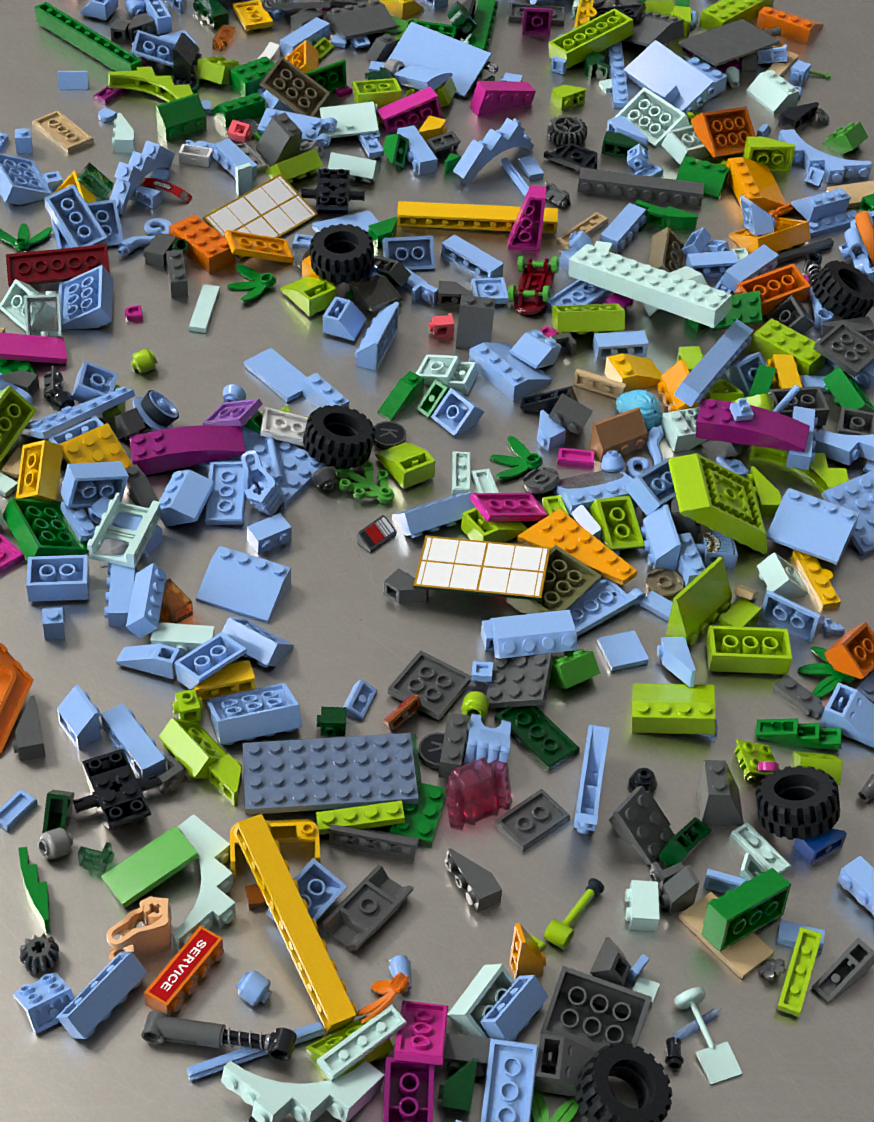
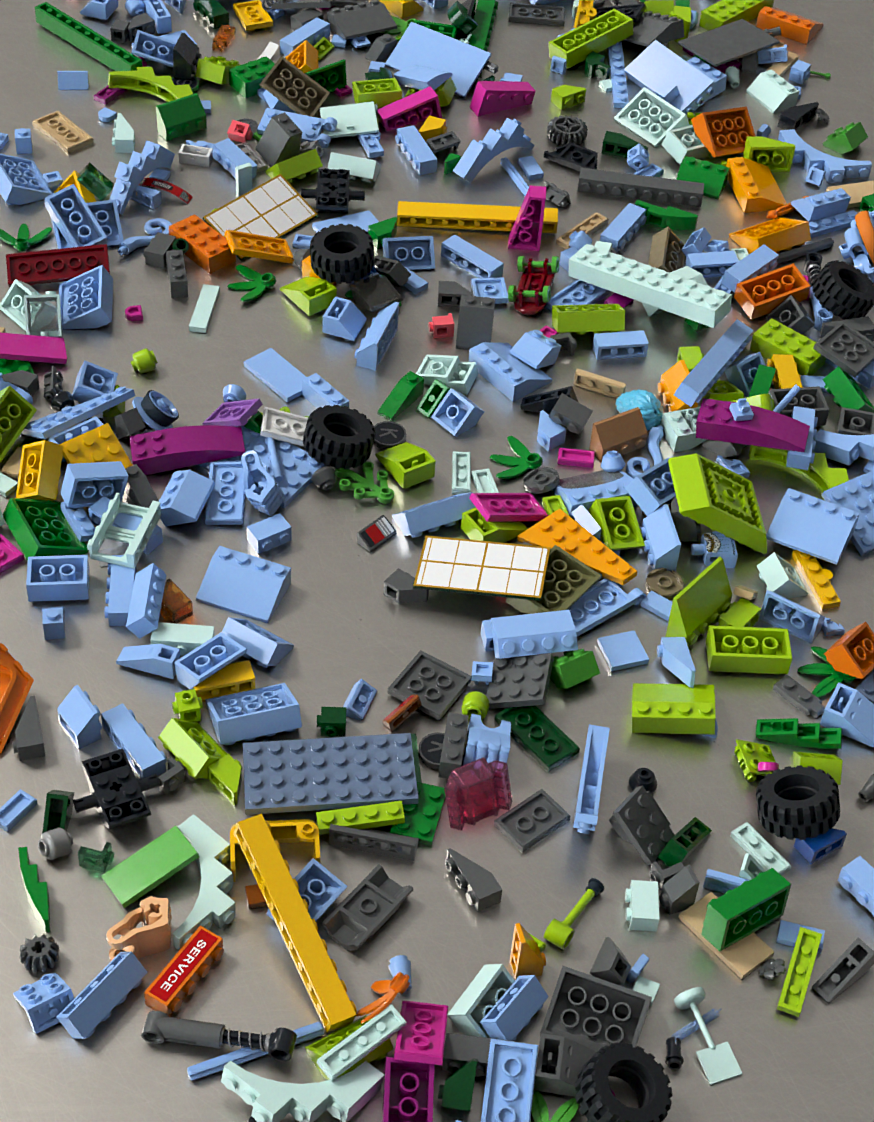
(243, 107): green slope -> none
(254, 988): light blue head -> none
(394, 65): light grey head -> none
(396, 149): green slope -> none
(426, 292): light blue bracket -> none
(536, 21): magenta slope -> none
(625, 127): light blue slope -> none
(633, 371): yellow slope -> none
(689, 560): light blue brick -> none
(718, 795): dark grey slope -> none
(745, 308): green plate -> none
(756, 218): light blue slope -> none
(766, 494): lime slope -> none

